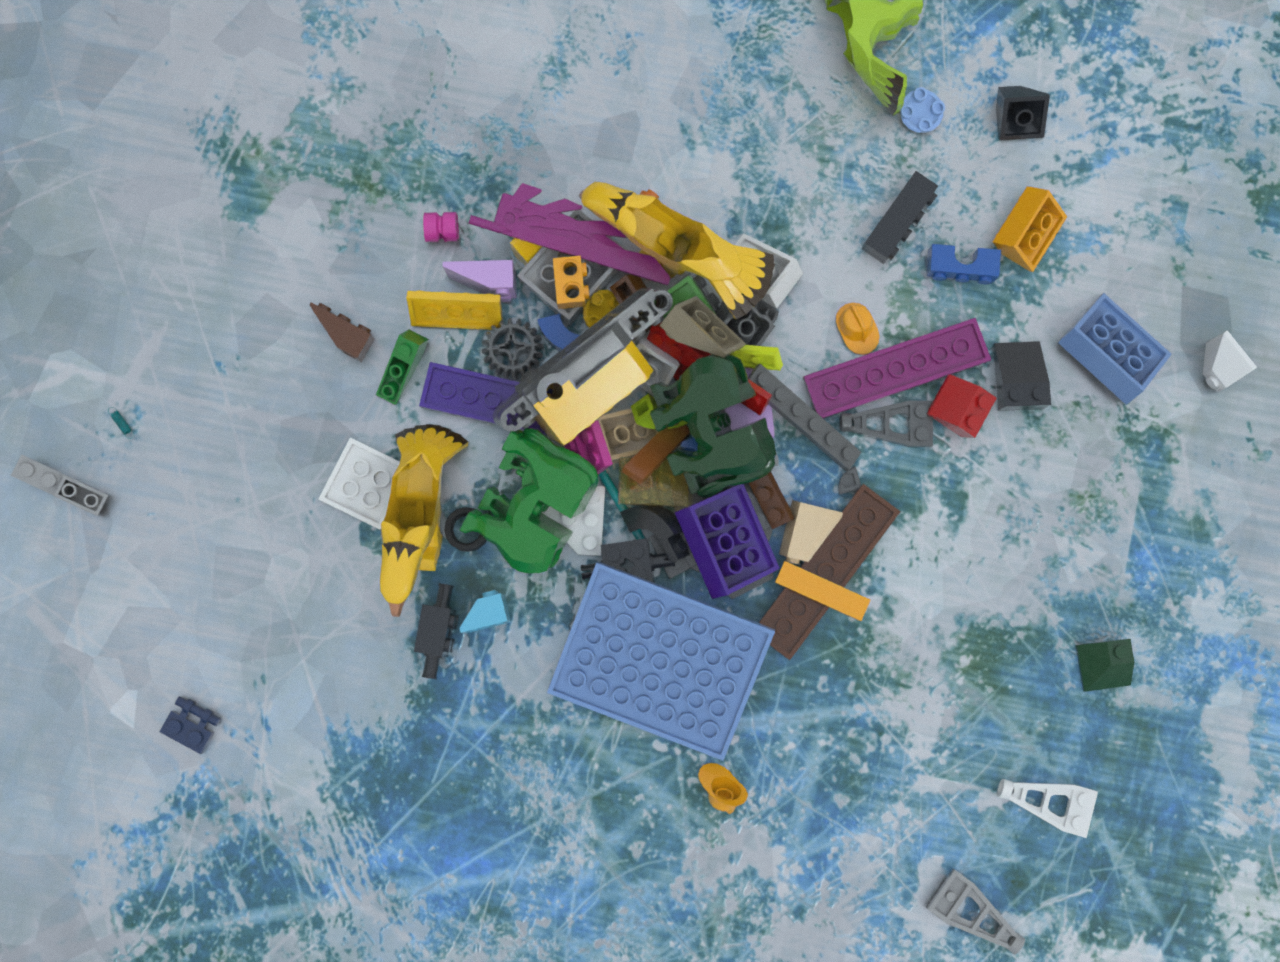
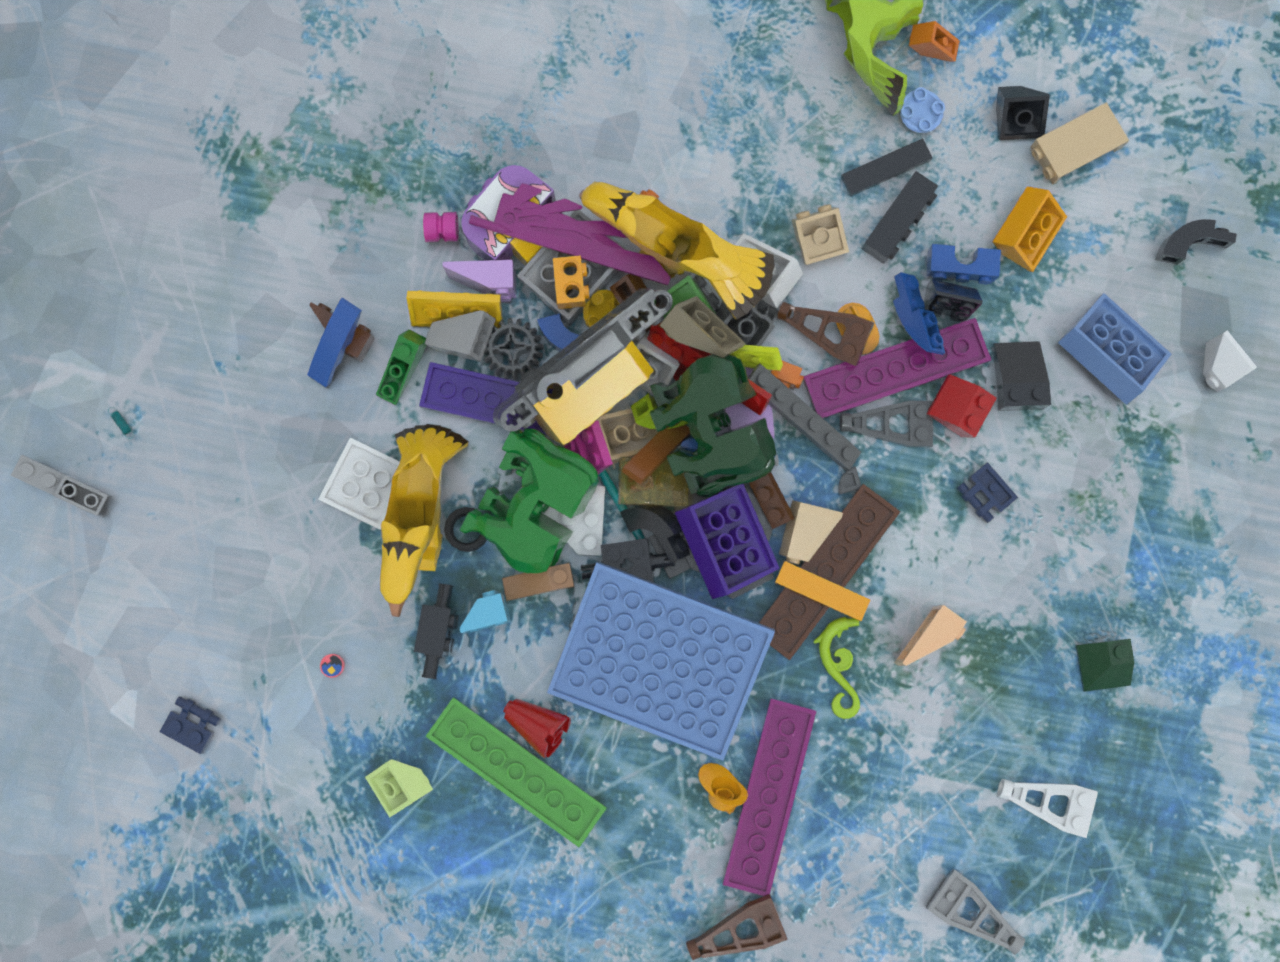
(332, 665): none -> tile
(334, 341): none -> blue slope
(398, 785): none -> yellowish green slope
(462, 335): none -> light grey slope
(487, 243): none -> brick
(516, 772): none -> bright green plate
(532, 584): none -> medium nougat slope
(537, 725): none -> red cone
(766, 919): none -> reddish brown plate
(769, 798): none -> magenta plate
(789, 375): none -> orange brick
(820, 234): none -> tan plate
(835, 628): none -> lime plant
(854, 337): none -> reddish brown plate
(886, 167): none -> black tile
(916, 320): none -> blue slope
(934, 41): none -> orange slope
(936, 631): none -> light nougat slope
(951, 300): none -> black slope
(993, 489): none -> dark blue plate
(1078, 142): none -> tan panel
(1200, 231): none -> black arch

